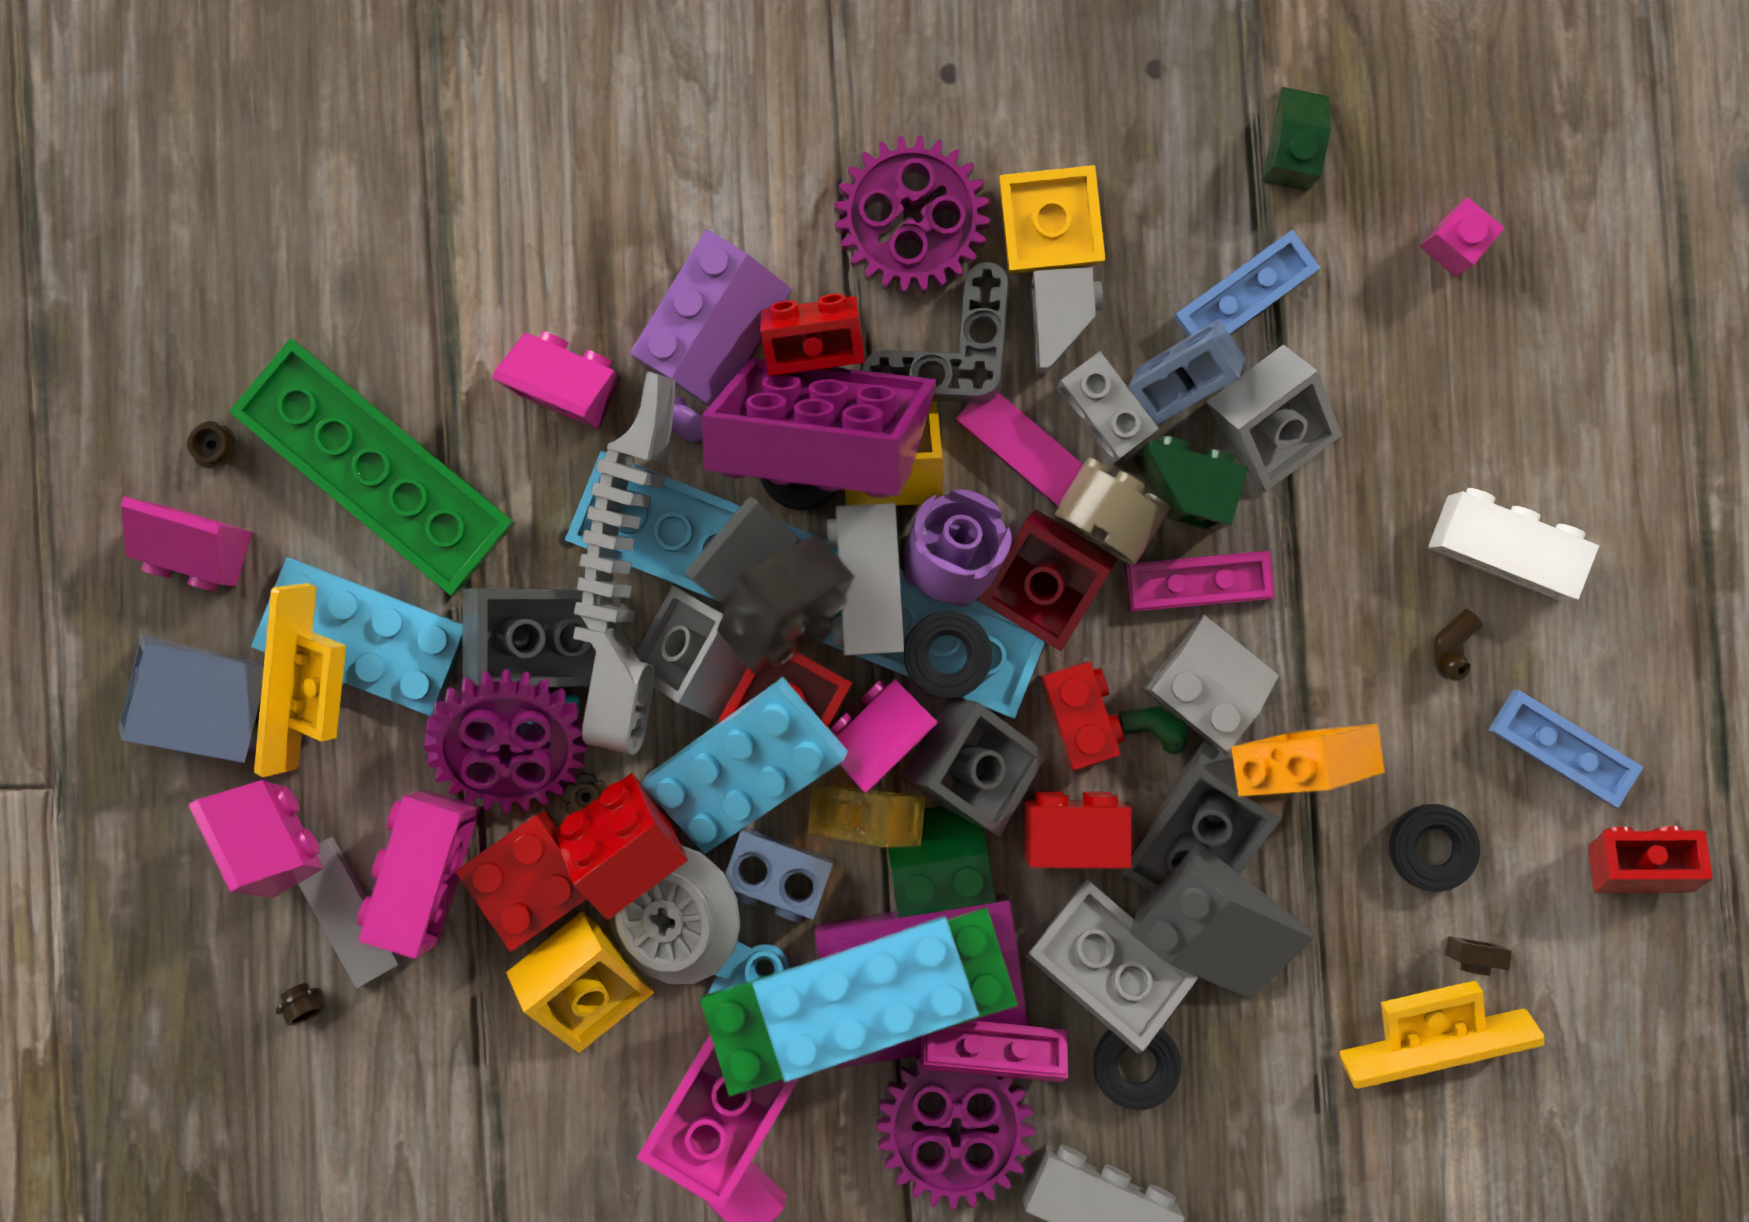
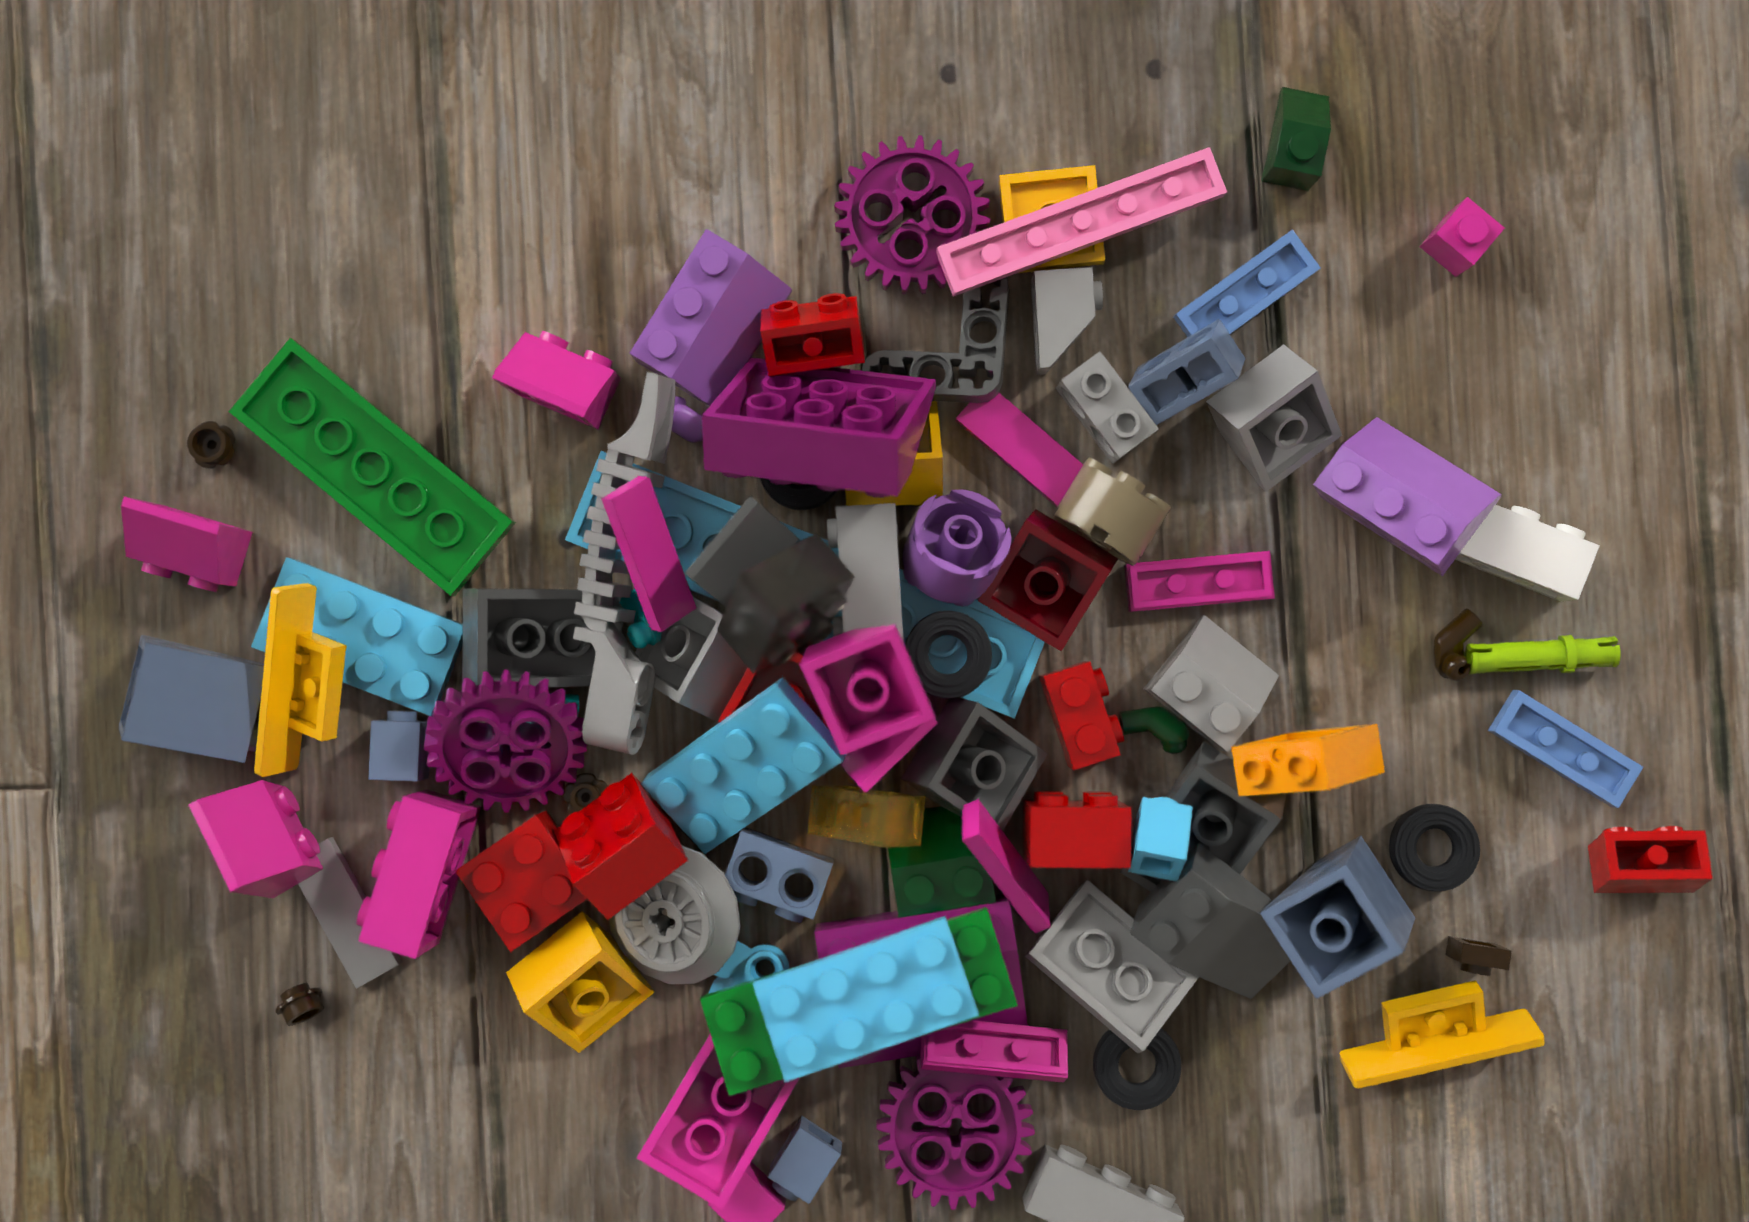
(398, 748): none -> sand blue brick
(639, 632): none -> teal arm
(649, 553): none -> dark pink tile
(804, 1161): none -> sand blue brick
(866, 686): none -> dark pink slope
(1005, 866): none -> dark pink tile
(1081, 221): none -> bright pink plate
(1160, 838): none -> medium azure brick
(1195, 485): dark green slope -> none
(1340, 918): none -> sand blue slope
(1406, 494): none -> medium lavender slope
(1539, 655): none -> lime pin

